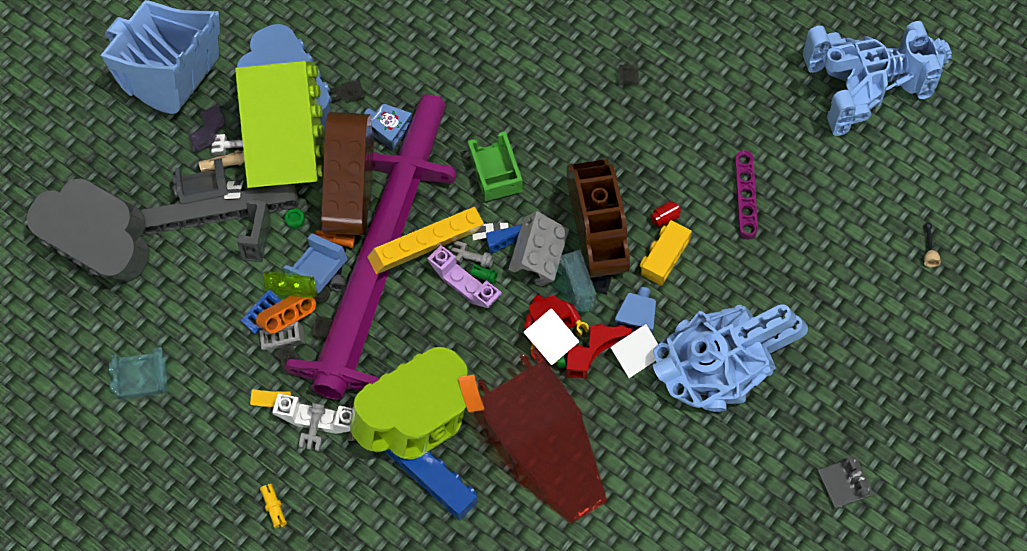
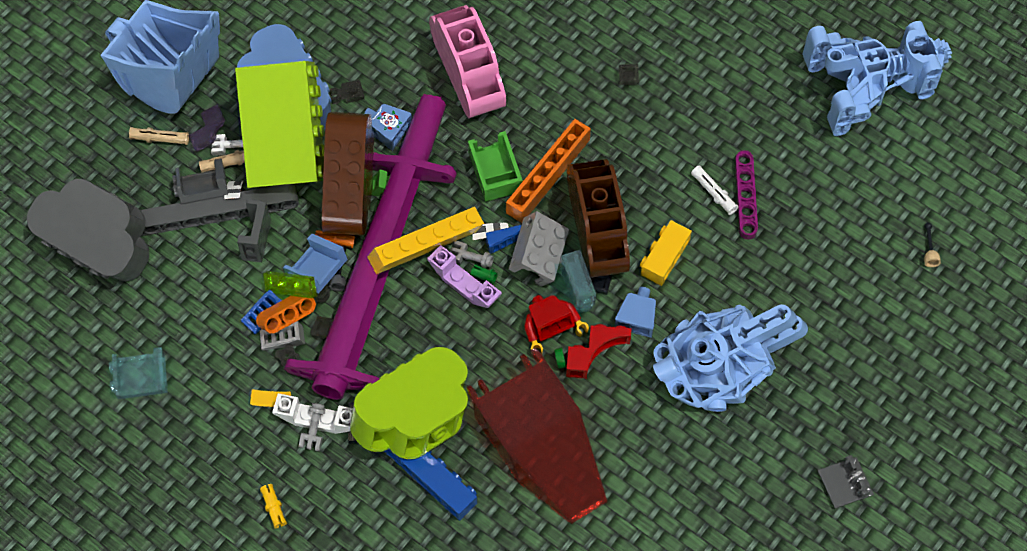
(158, 136): none -> tan pin
(294, 218): green tile -> none
(379, 182): none -> bright green tile
(468, 60): none -> bright pink brick
(470, 393): orange sticker -> none
(548, 170): none -> orange brick
(551, 336): white sticker -> none
(636, 350): white sticker -> none
(665, 213): red brick -> none
(720, 196): none -> white pin

